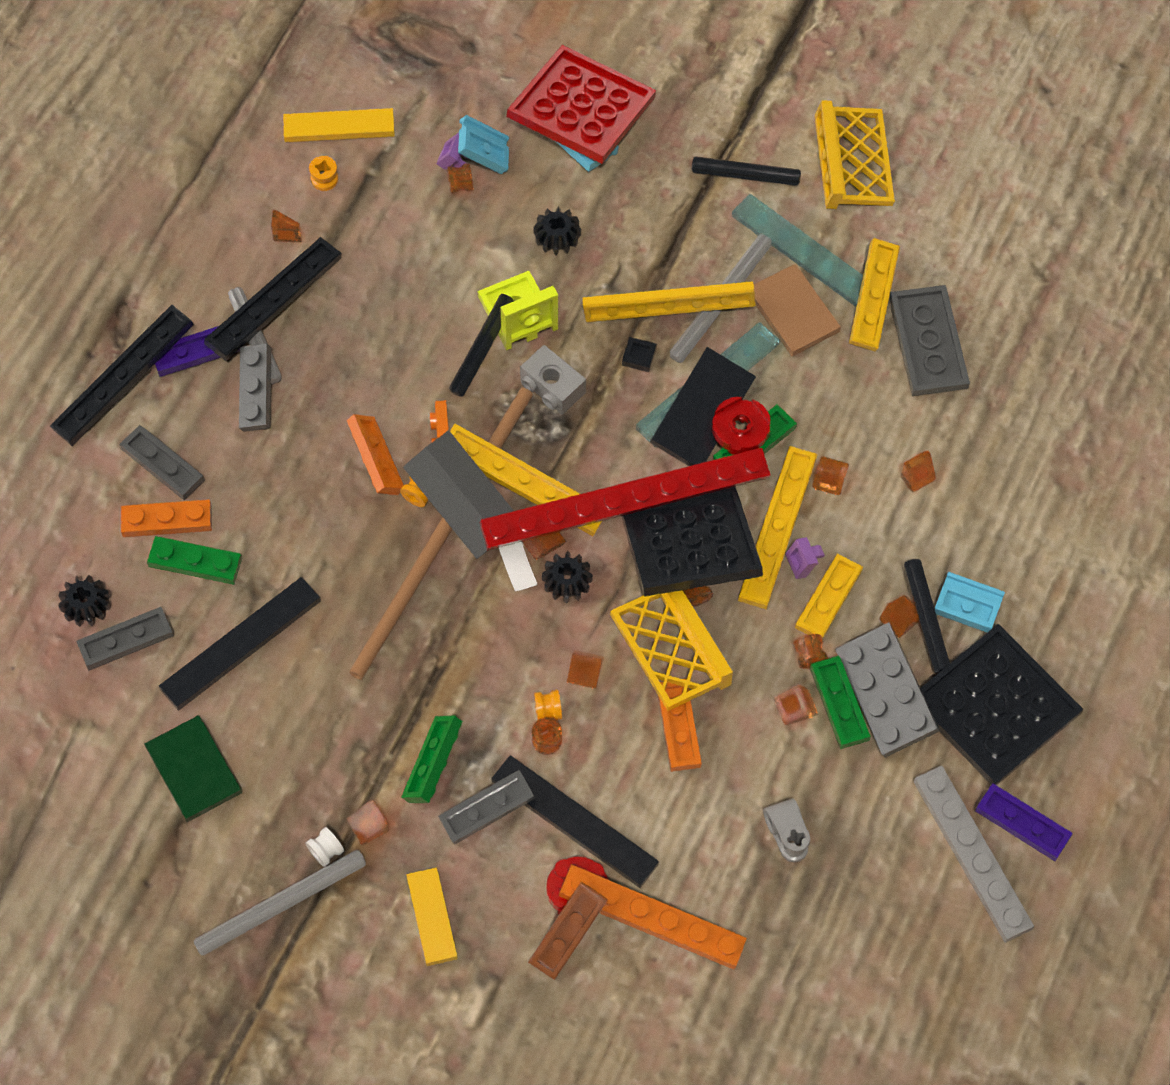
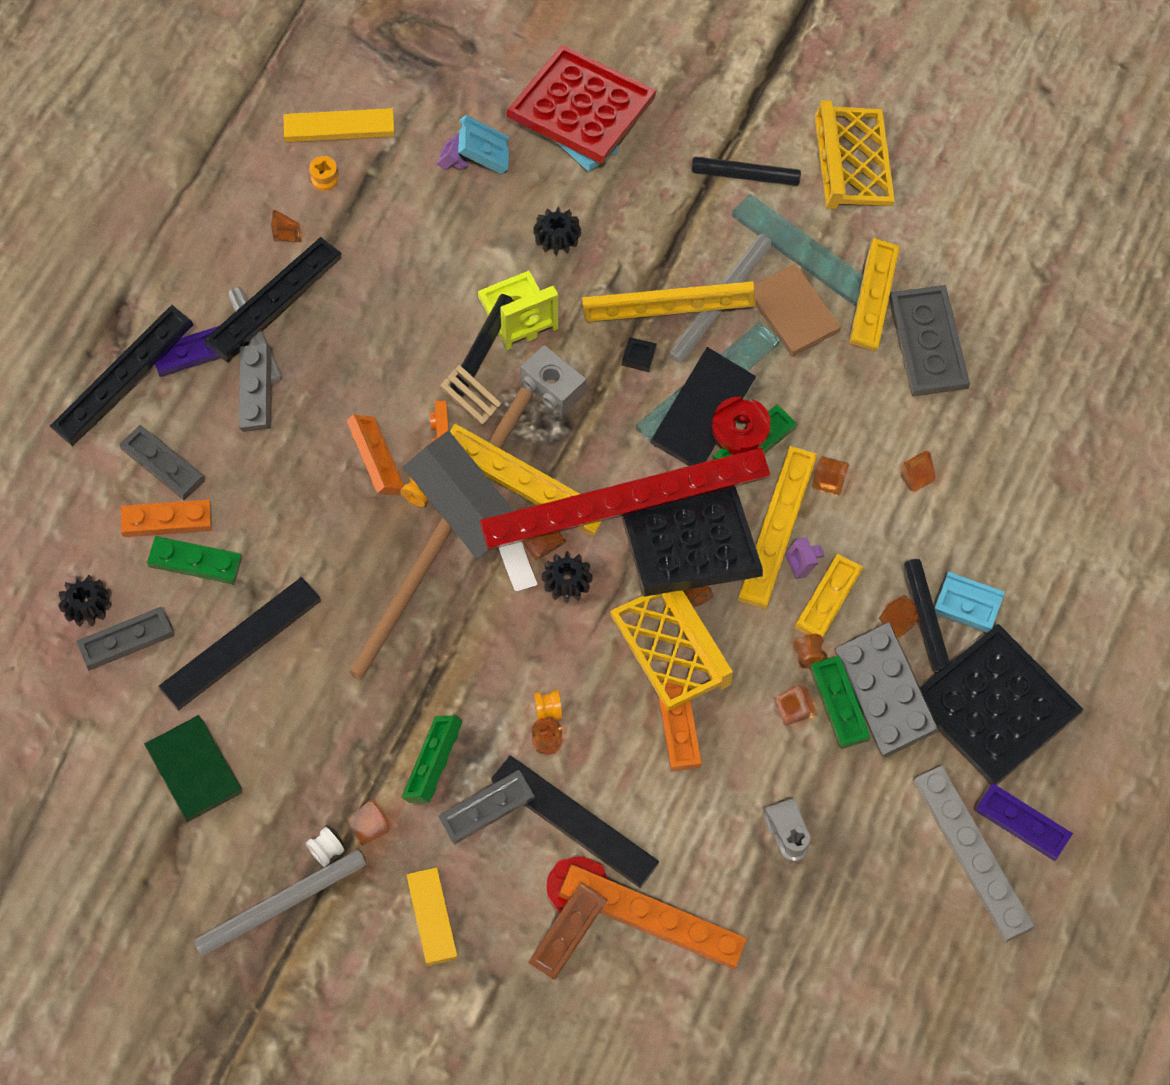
(460, 178): clear orange wheel -> none
(477, 387): none -> tan tile
(585, 669): clear orange slope -> none

